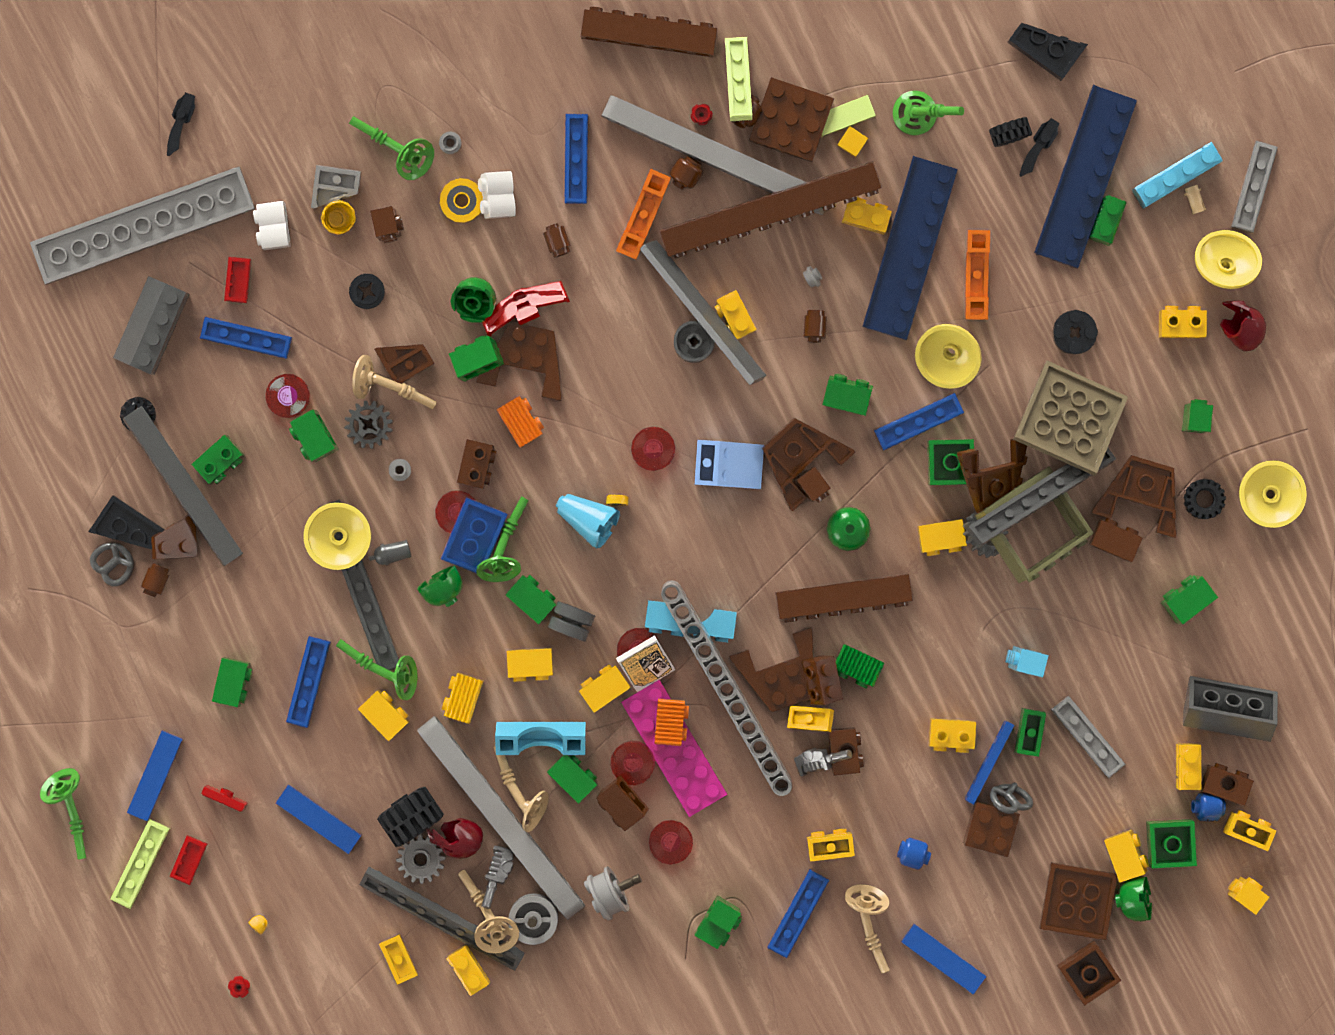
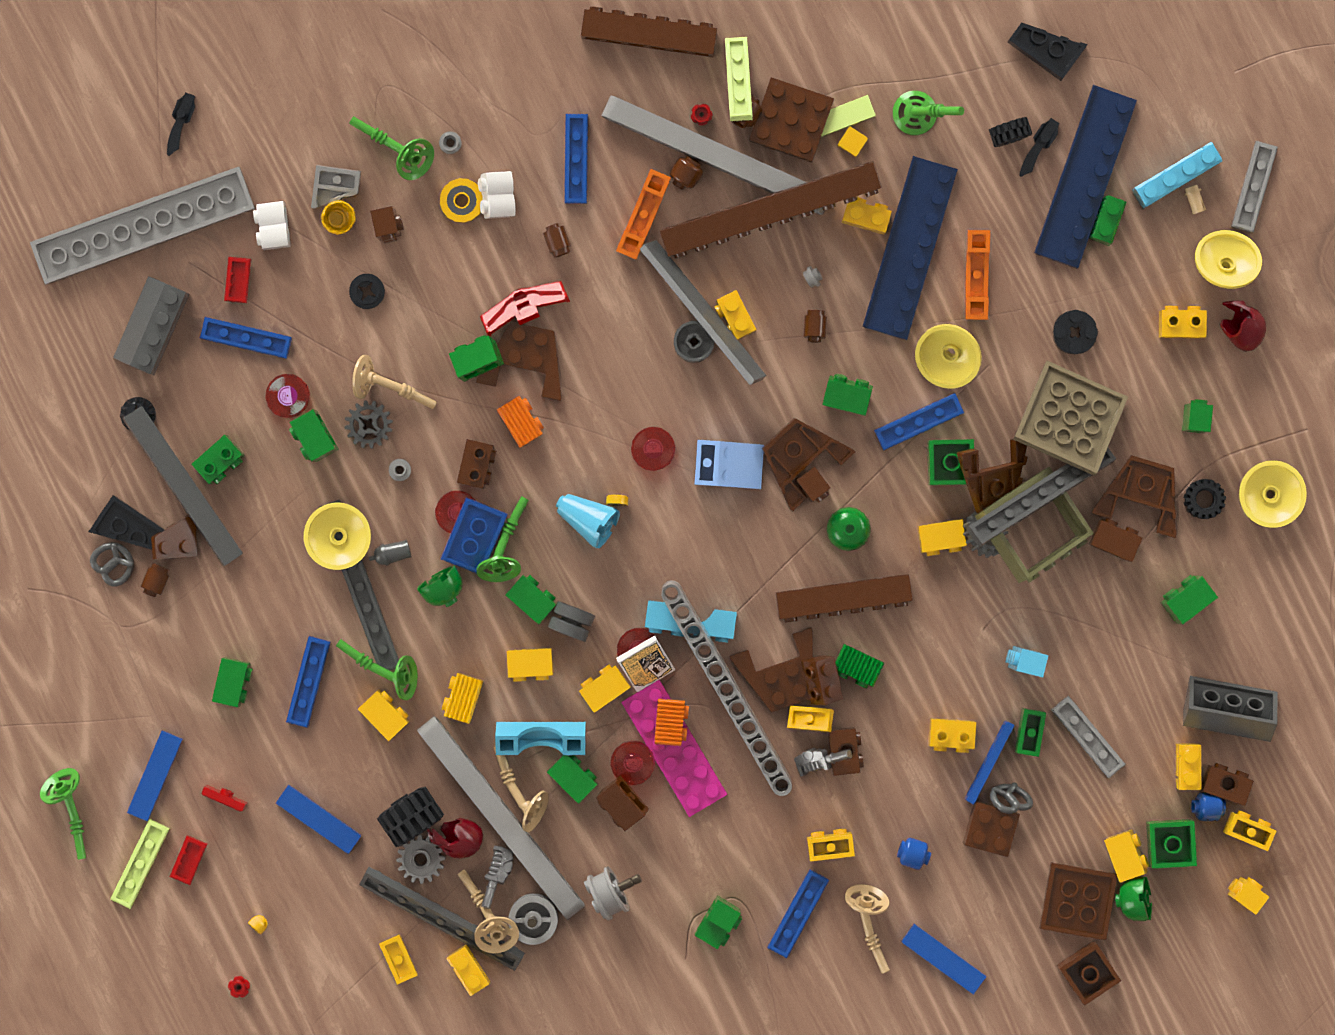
(404, 361): reddish brown wing -> none
(474, 299): green cylinder -> none
(670, 842): clear red tile -> none

